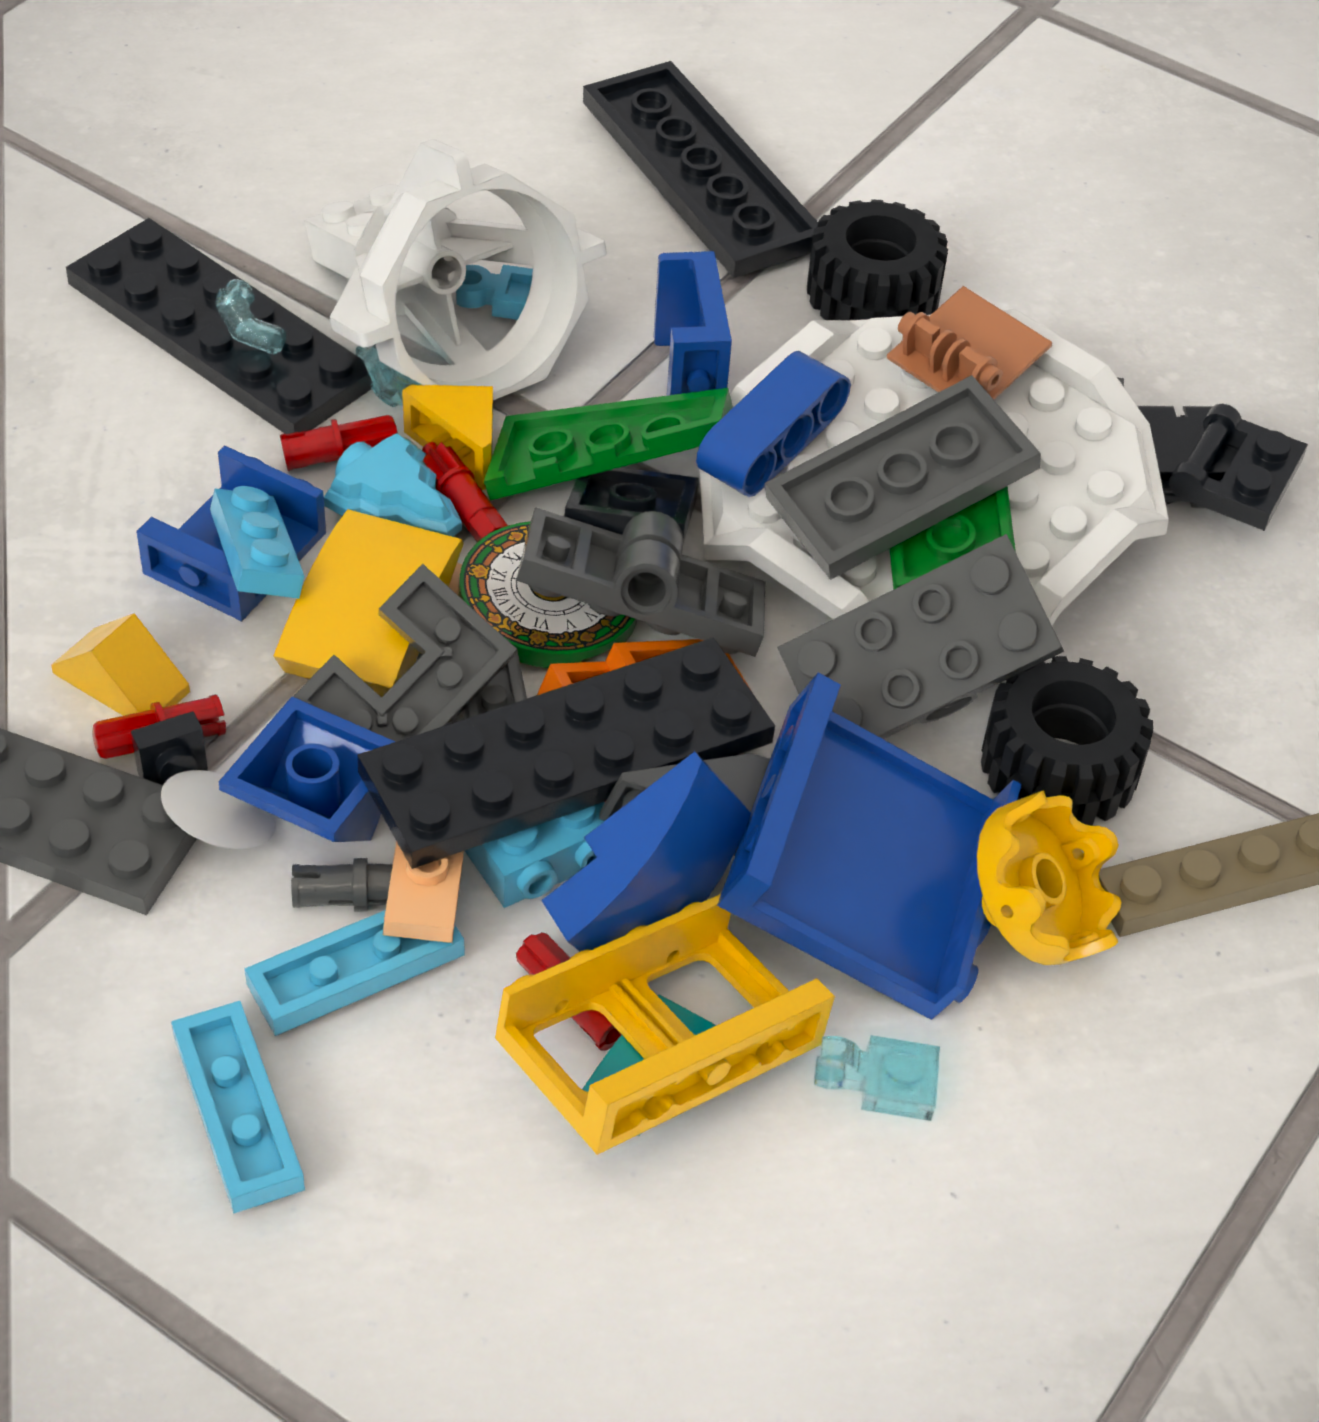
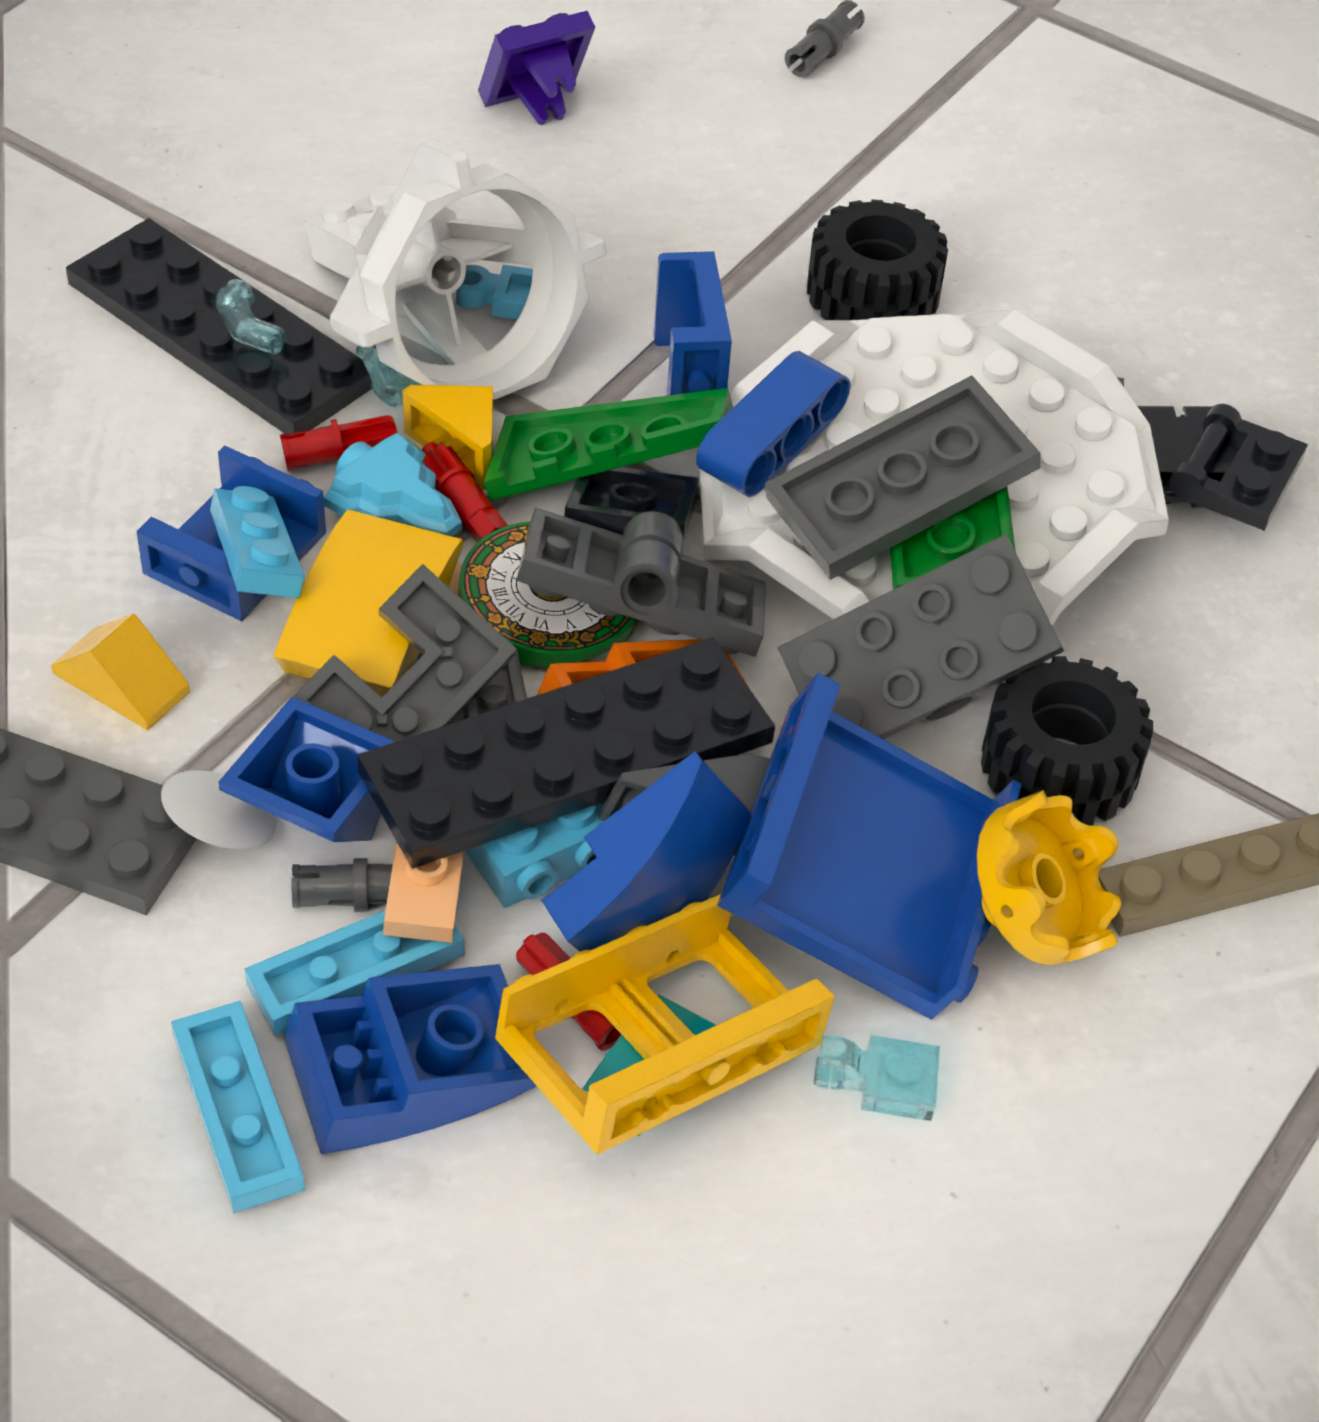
(114, 738): red axle -> none
(169, 748): black plate -> none
(402, 1056): none -> blue slope
(537, 62): none -> dark purple plate
(702, 168): black plate -> none
(824, 38): none -> dark grey pin
(965, 340): nougat hinge -> none

